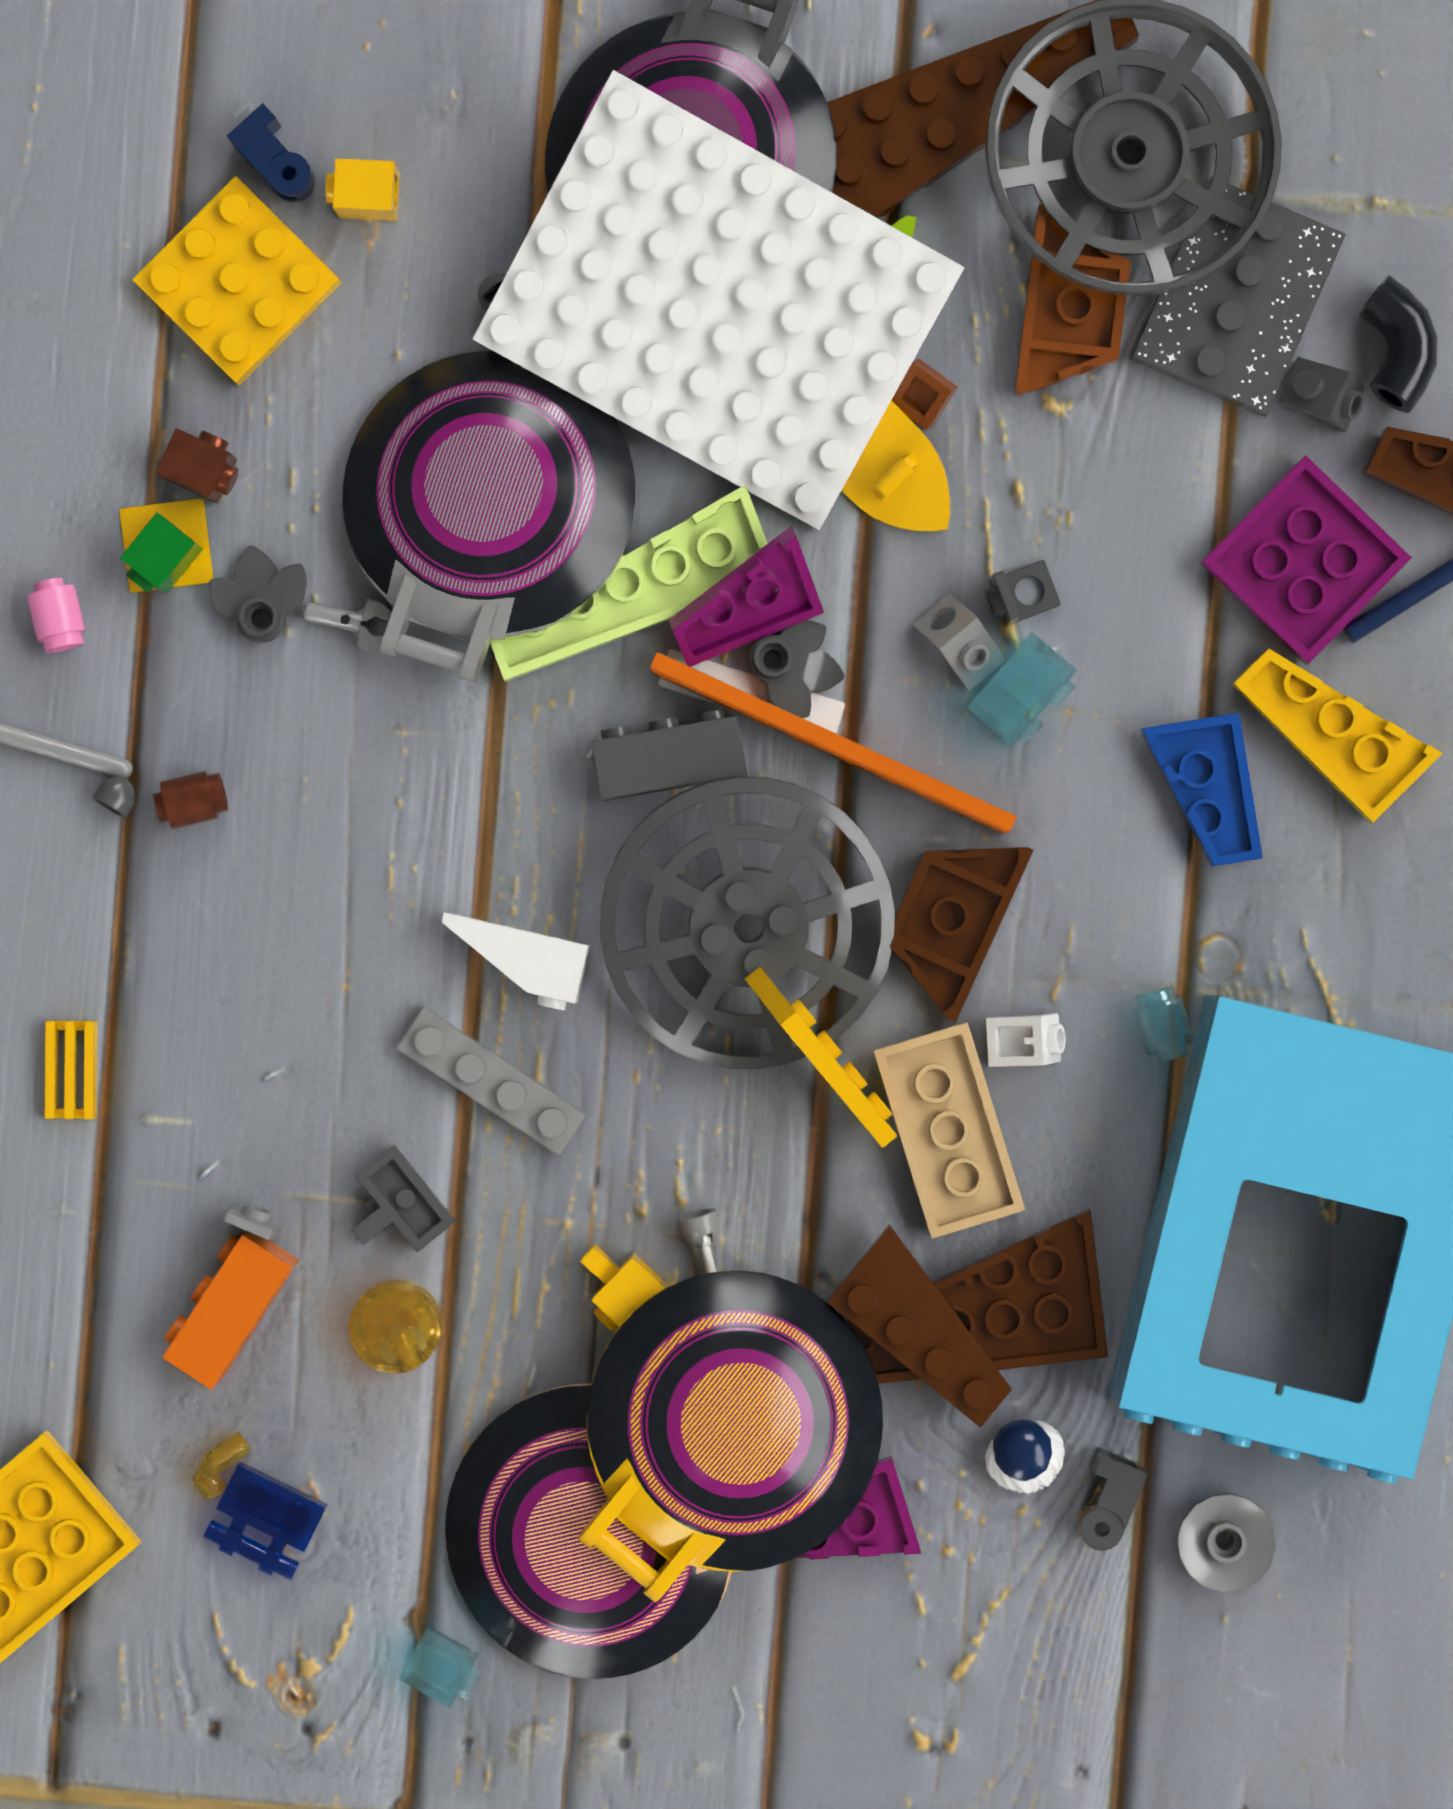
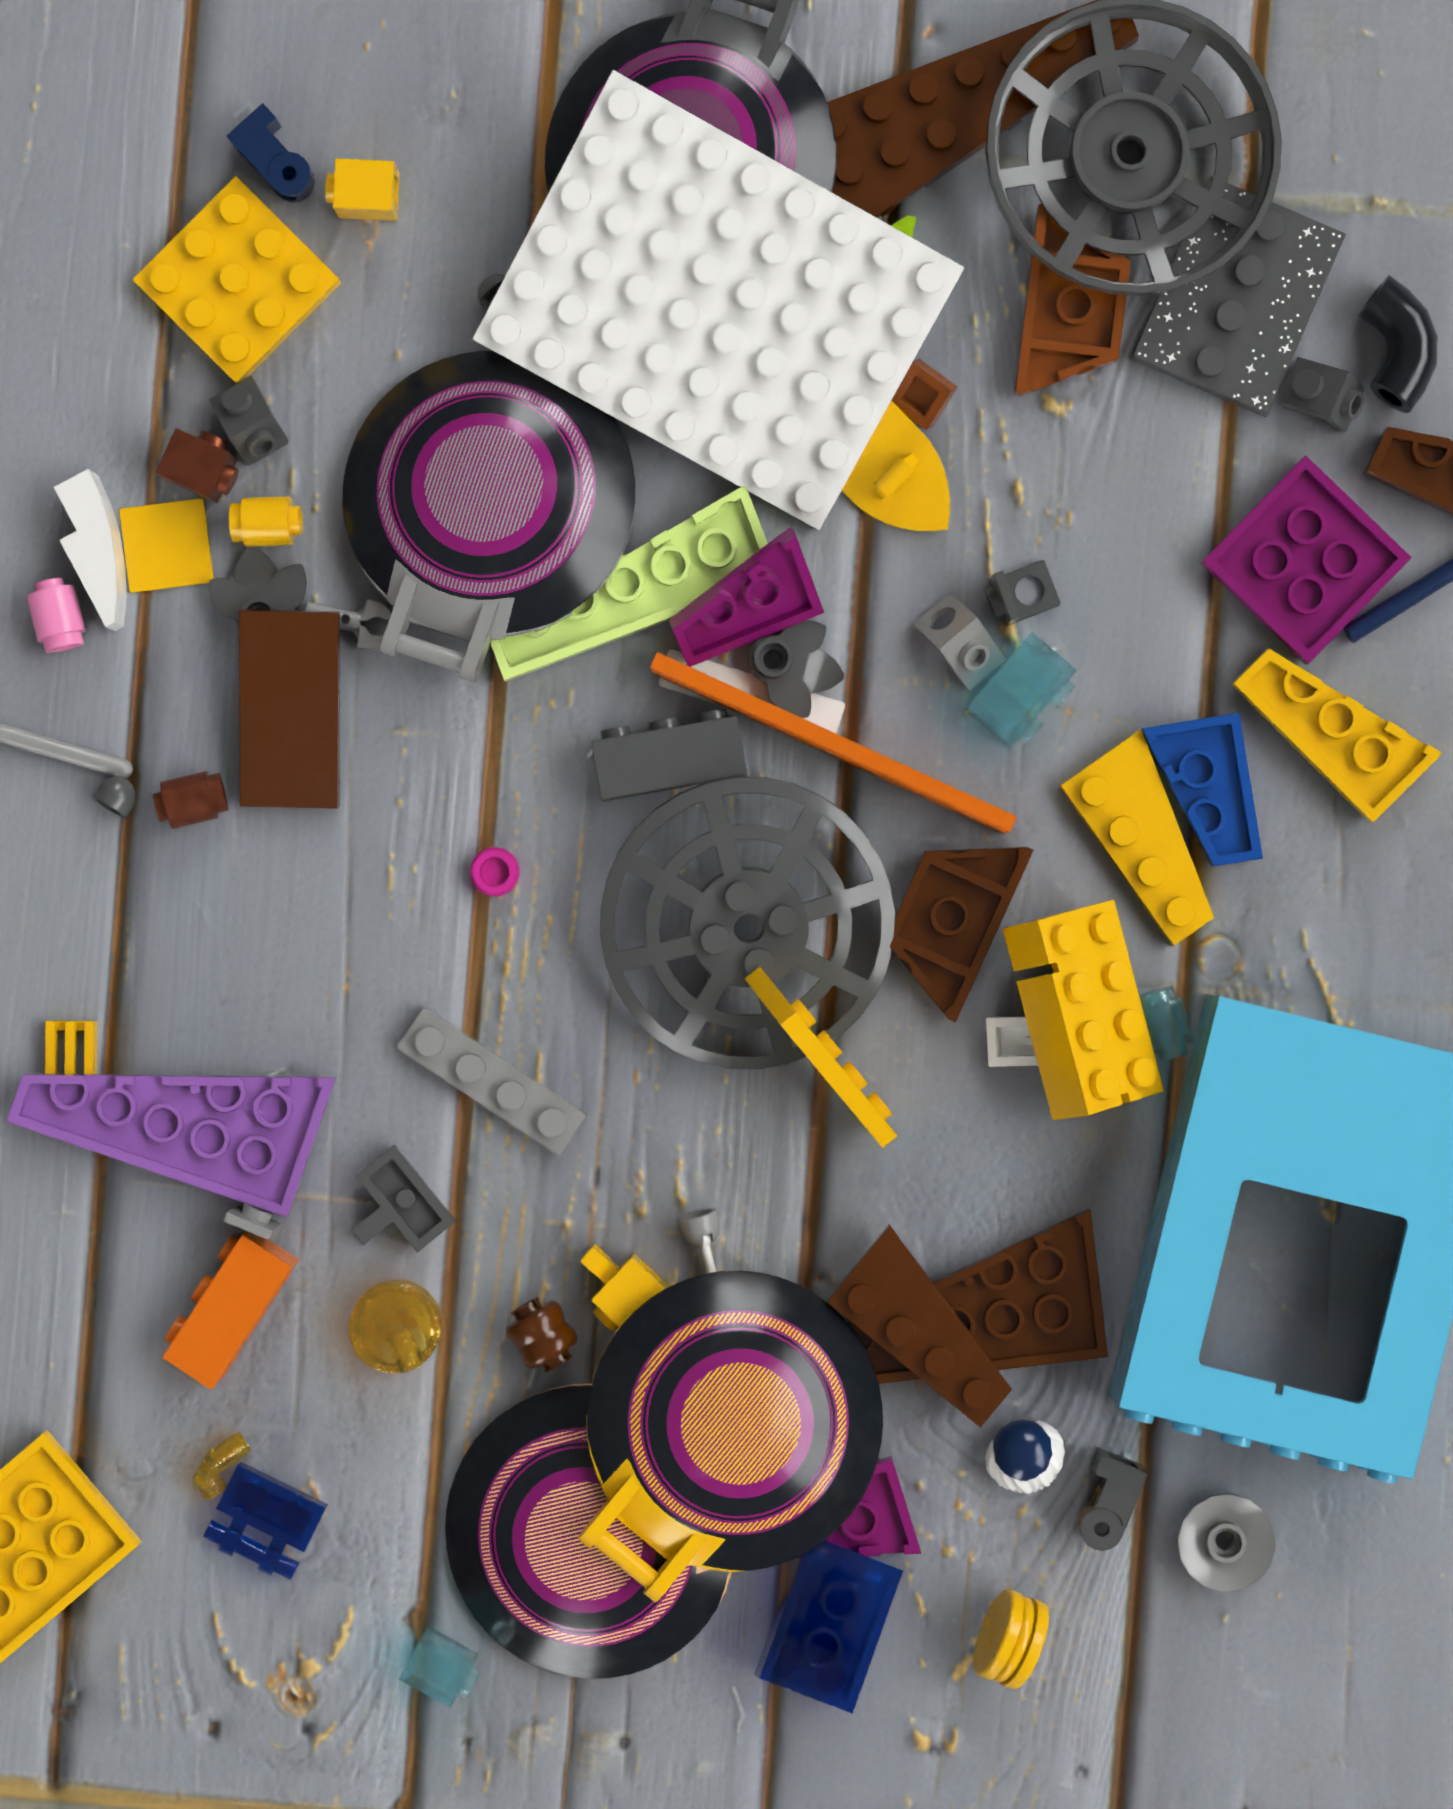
(95, 545): none -> white slope
(159, 555): green brick -> none
(213, 1132): none -> medium lavender wing
(248, 421): none -> dark grey bracket
(265, 521): none -> yellow brick
(289, 708): none -> reddish brown tile
(495, 871): none -> dark pink tile
(532, 960): white slope -> none
(541, 1334): none -> reddish brown piece
(829, 1625): none -> clear blue slope
(949, 1130): tan plate -> none
(1011, 1639): none -> yellow head
(1085, 1013): none -> yellow piece
(1136, 827): none -> yellow wing

